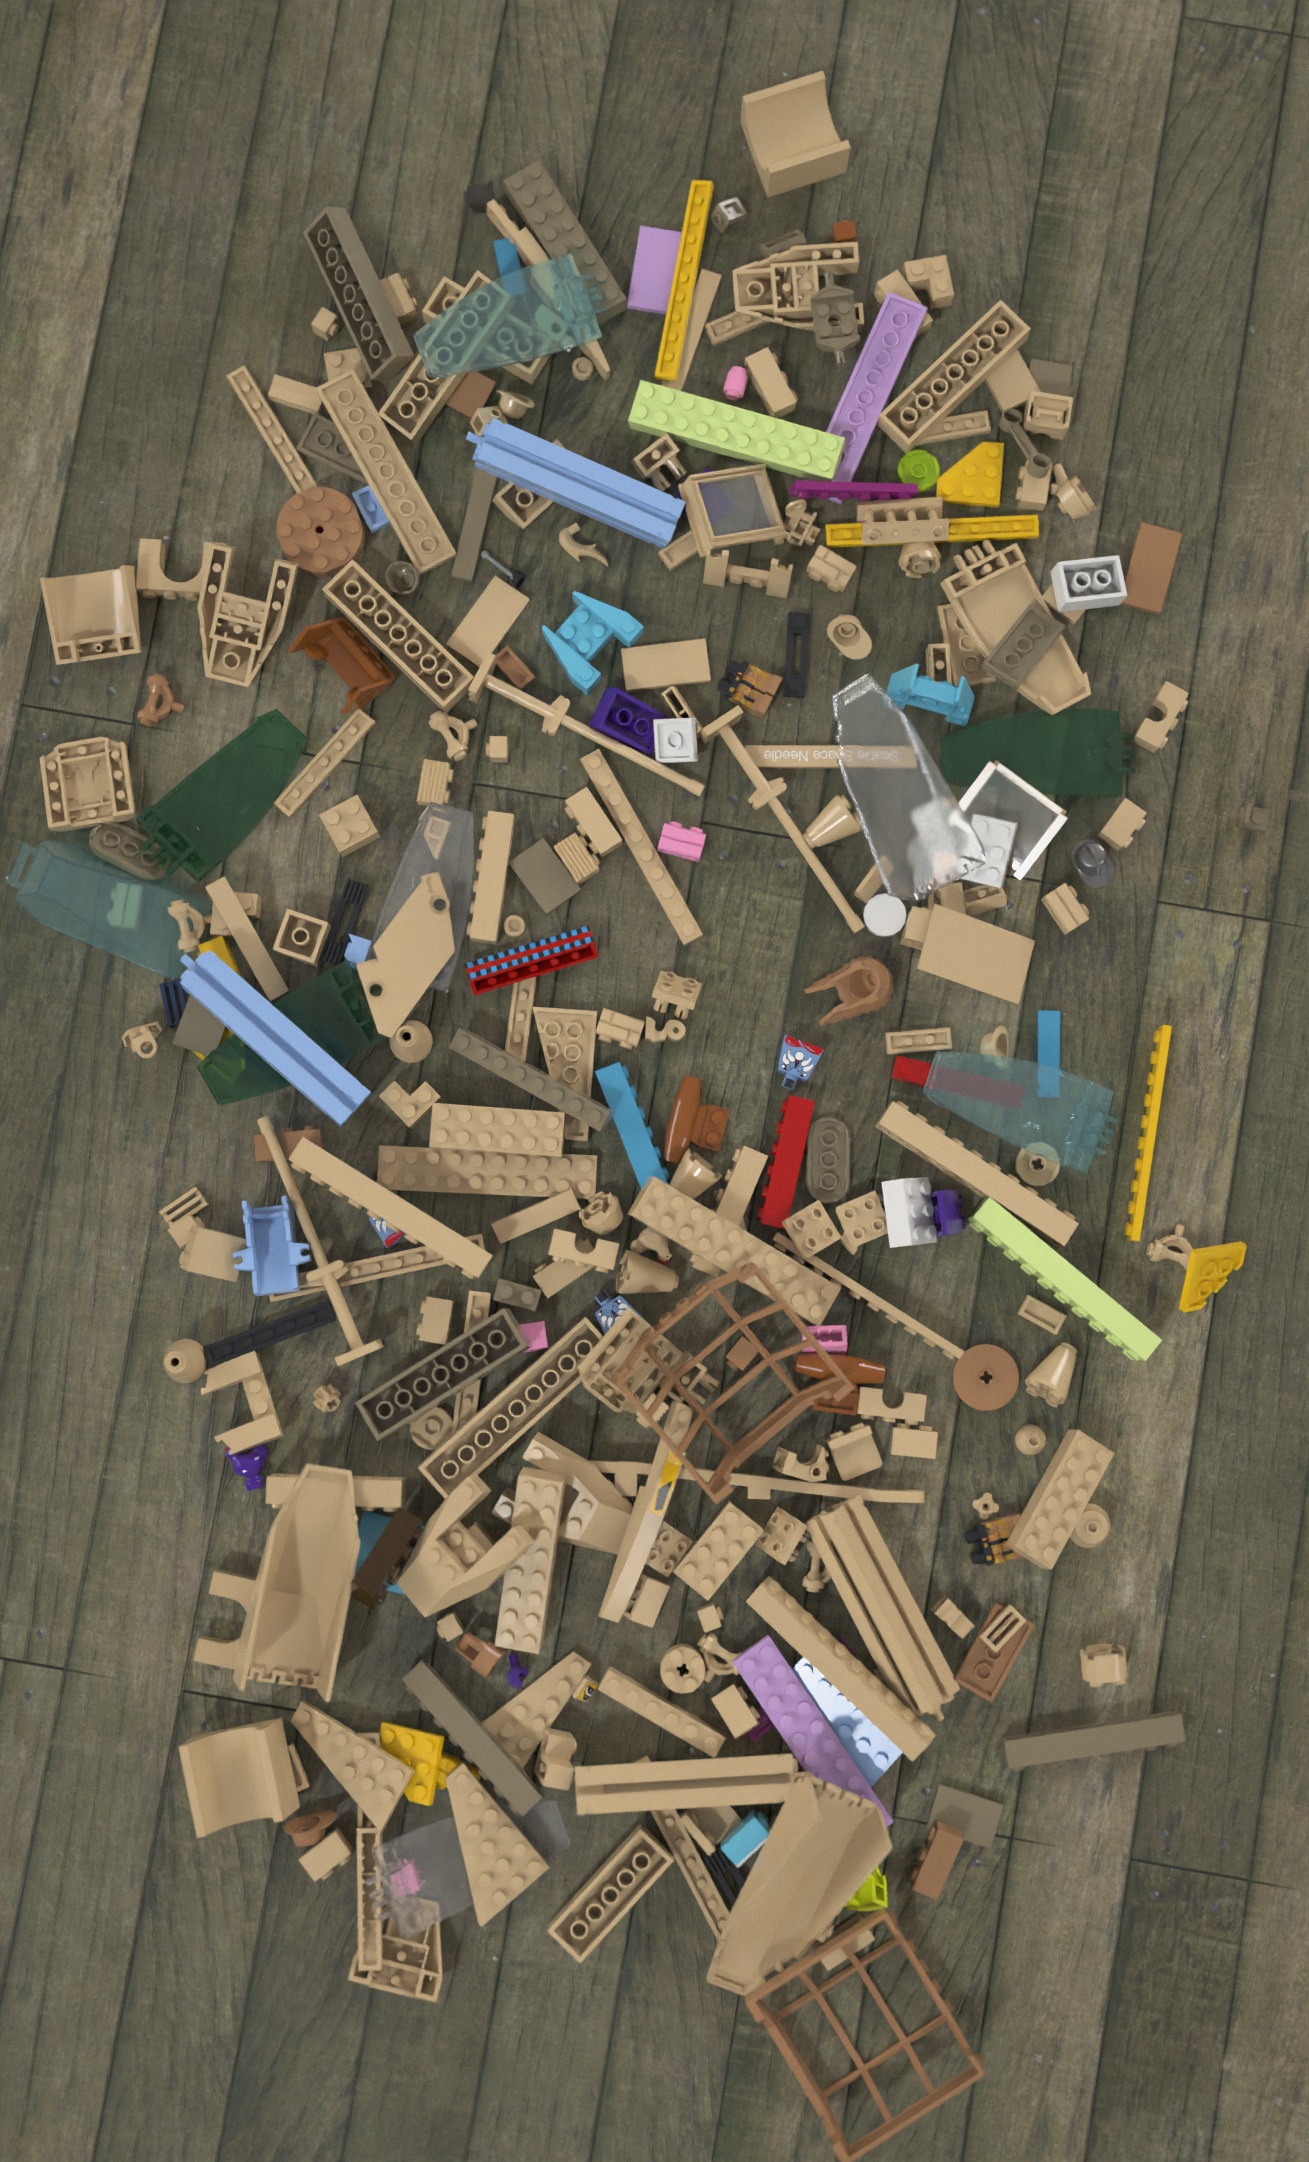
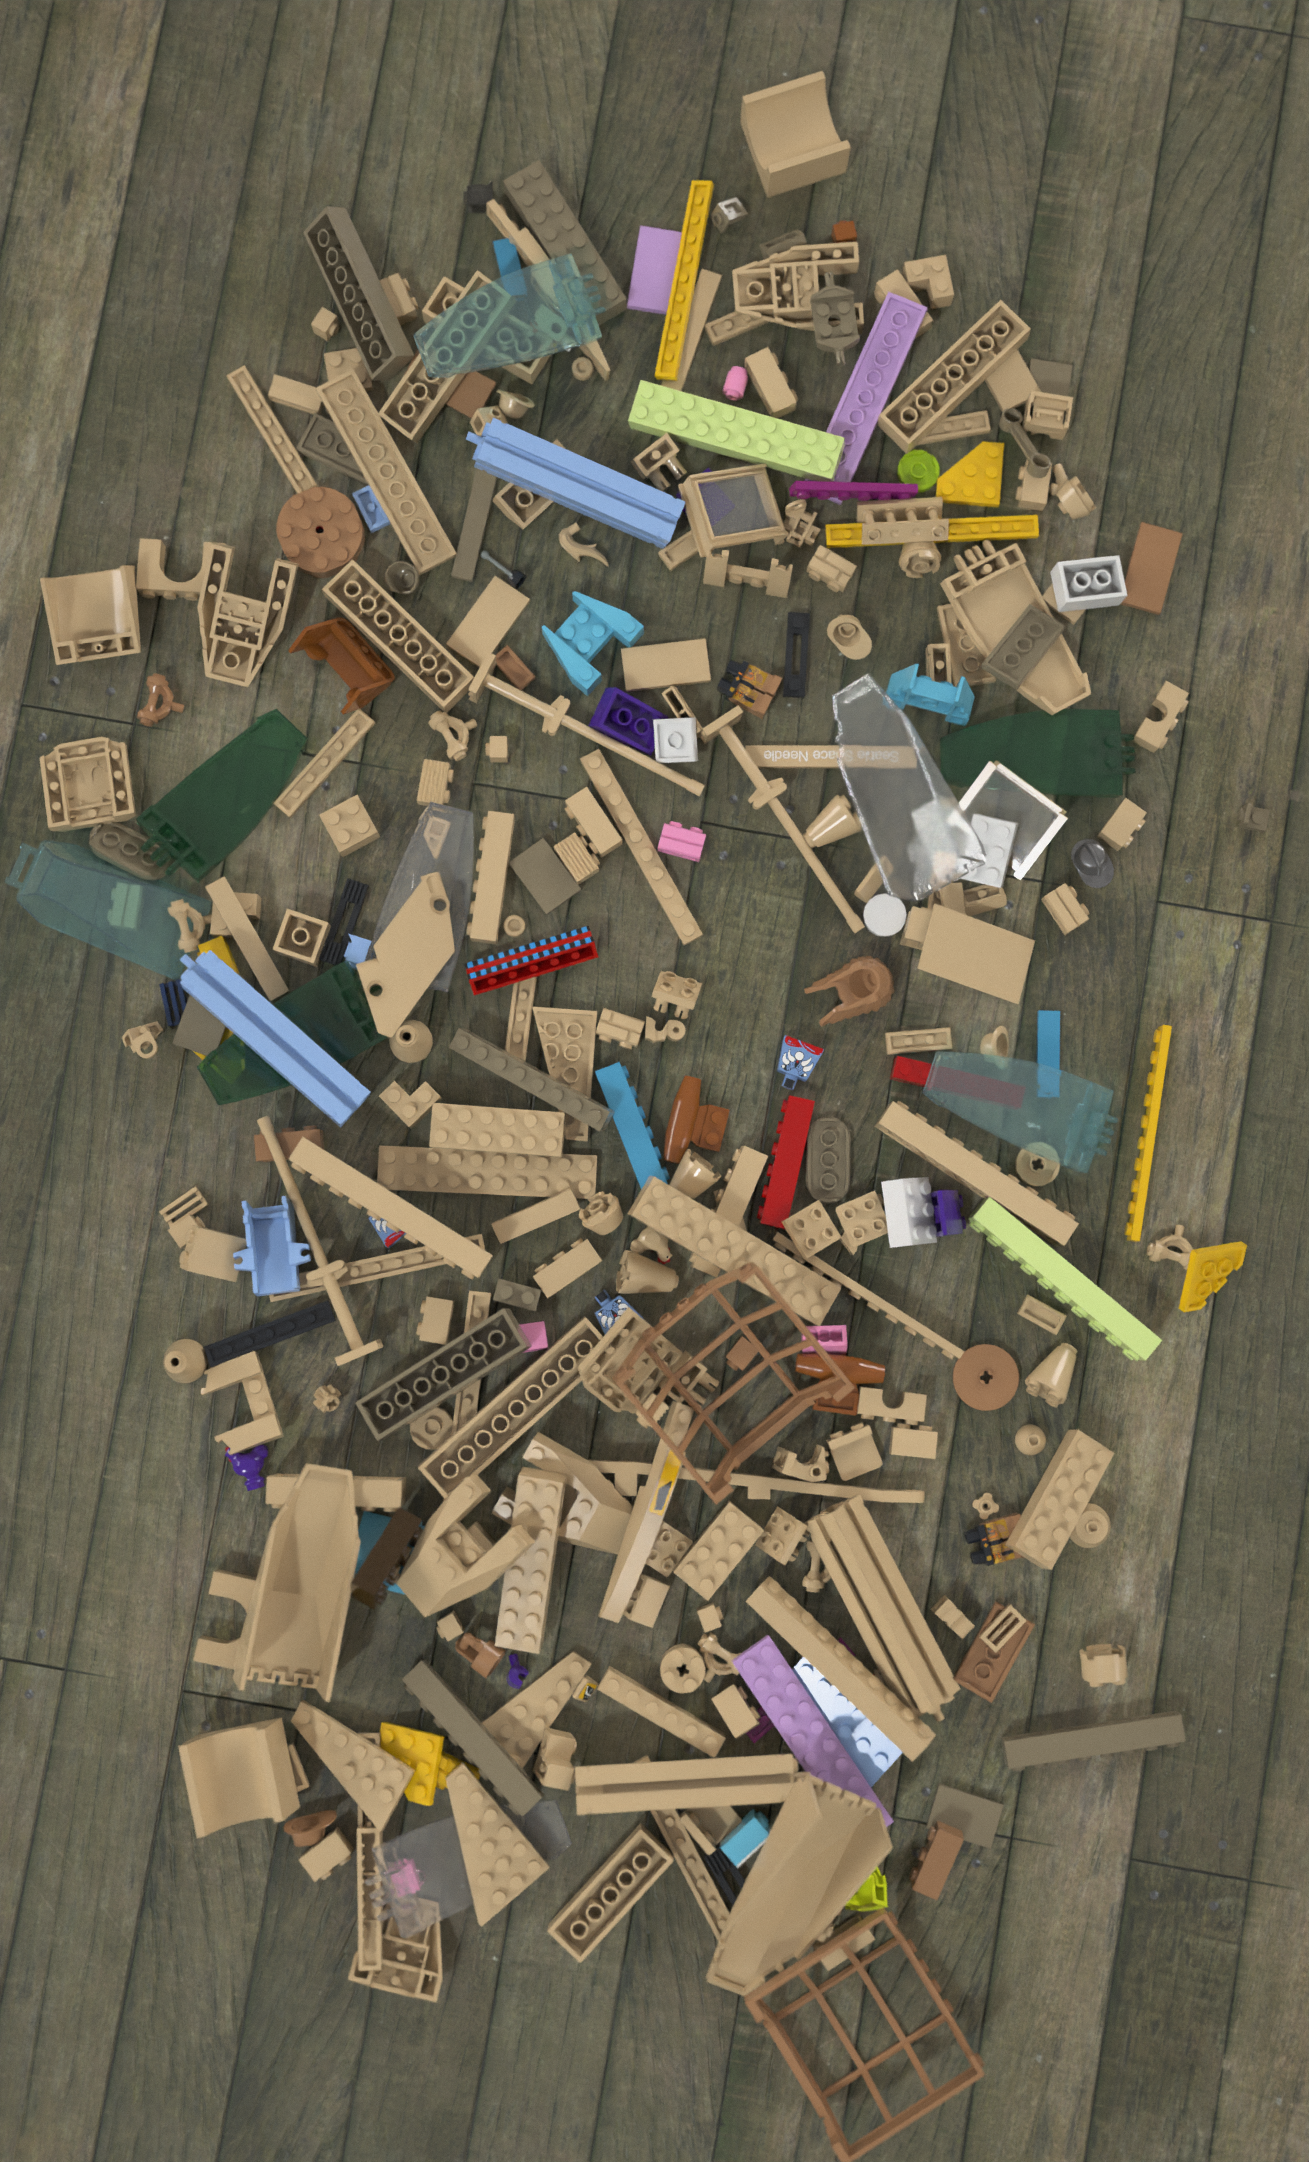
(564, 1248): tan arch -> none

